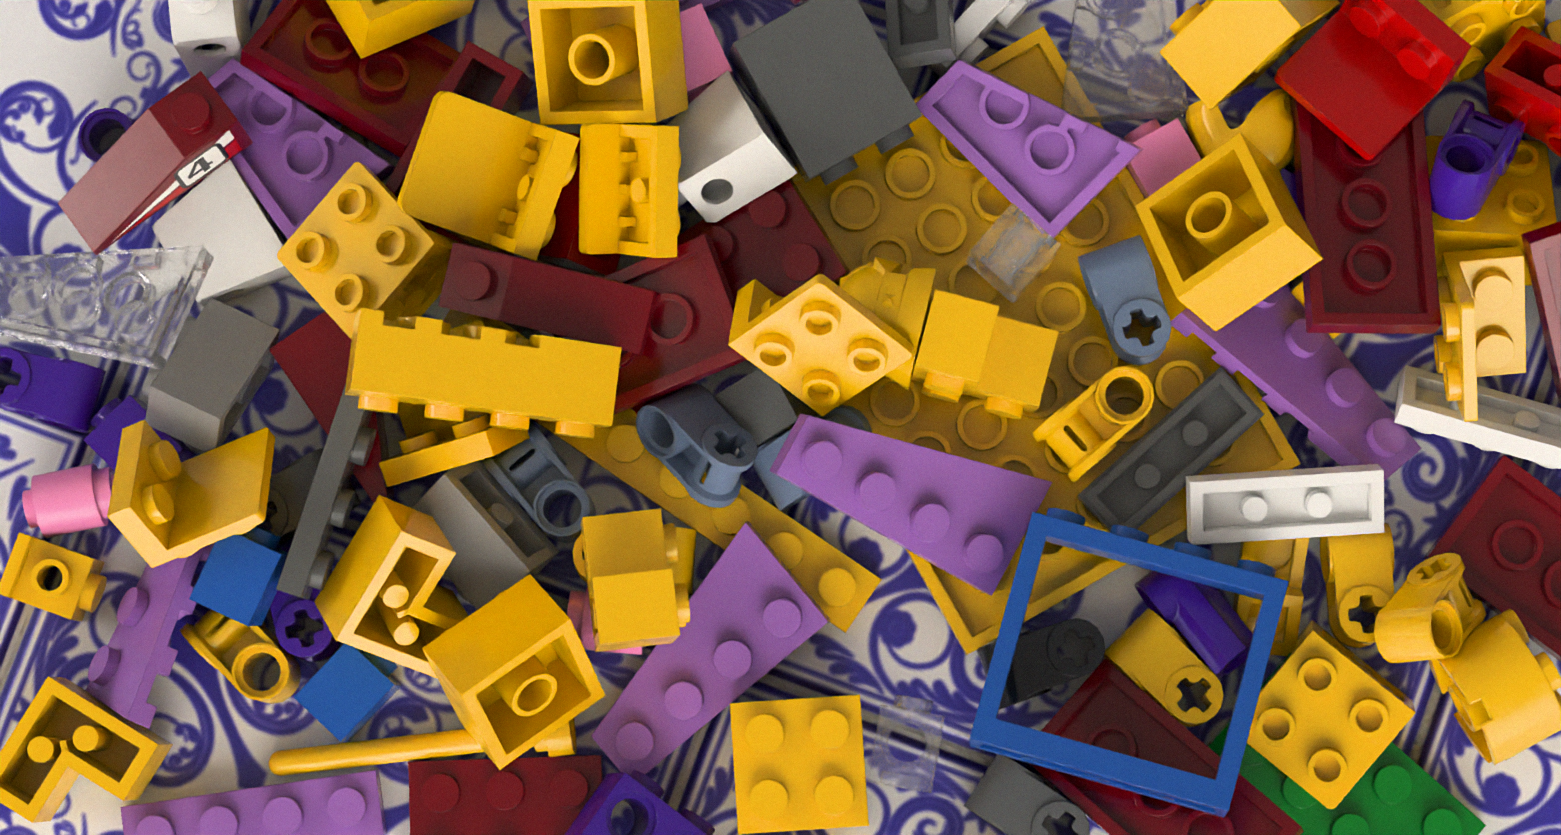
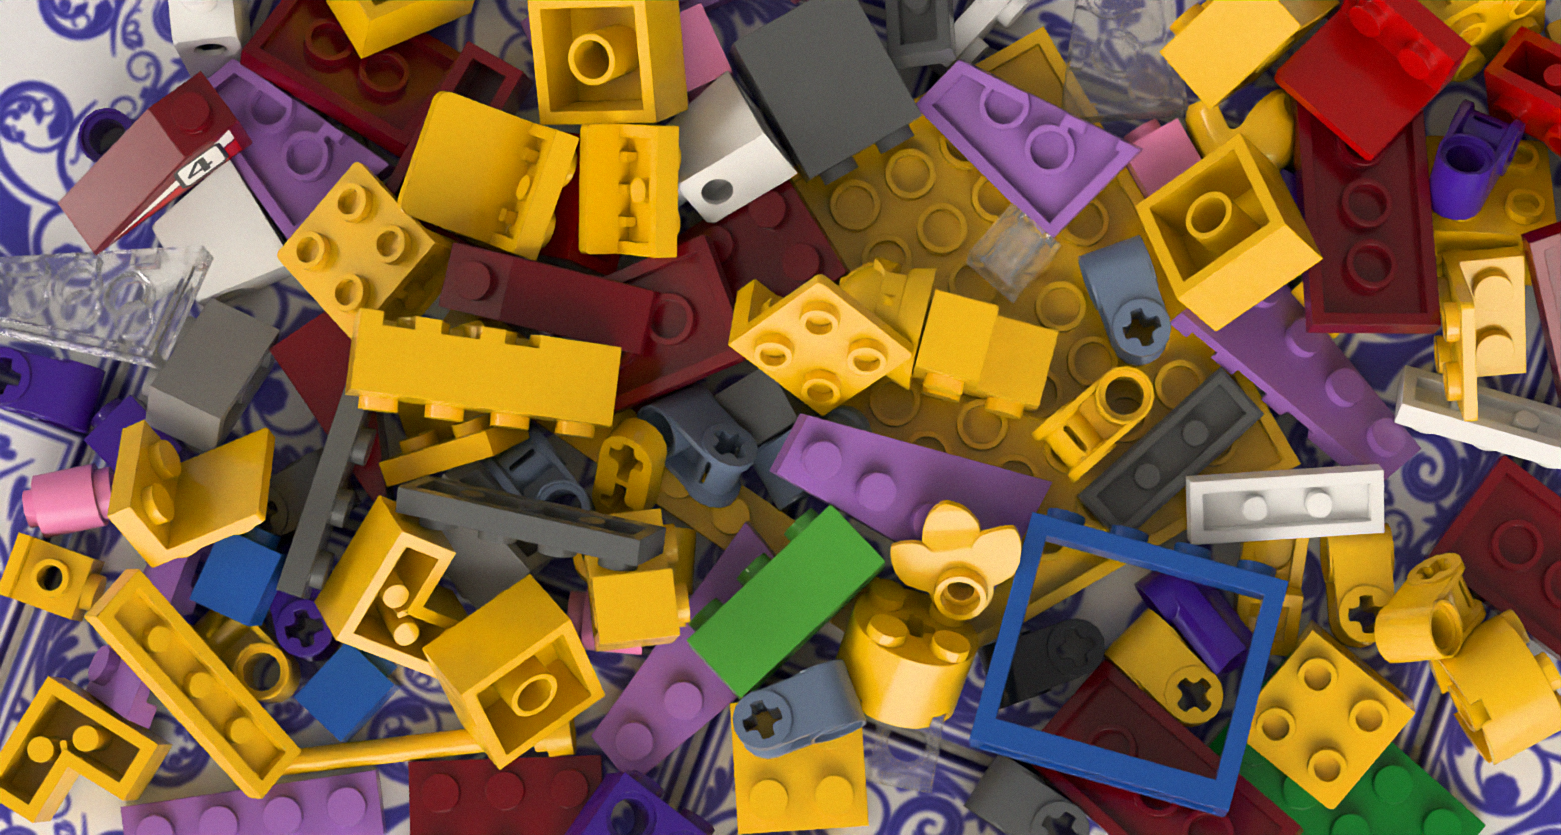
(193, 683): none -> yellow plate
(555, 527): none -> dark grey plate
(617, 468): none -> yellow beam
(784, 600): none -> bright green brick
(812, 708): none -> sand blue piece
(906, 655): none -> yellow brick
(957, 551): none -> yellow plate

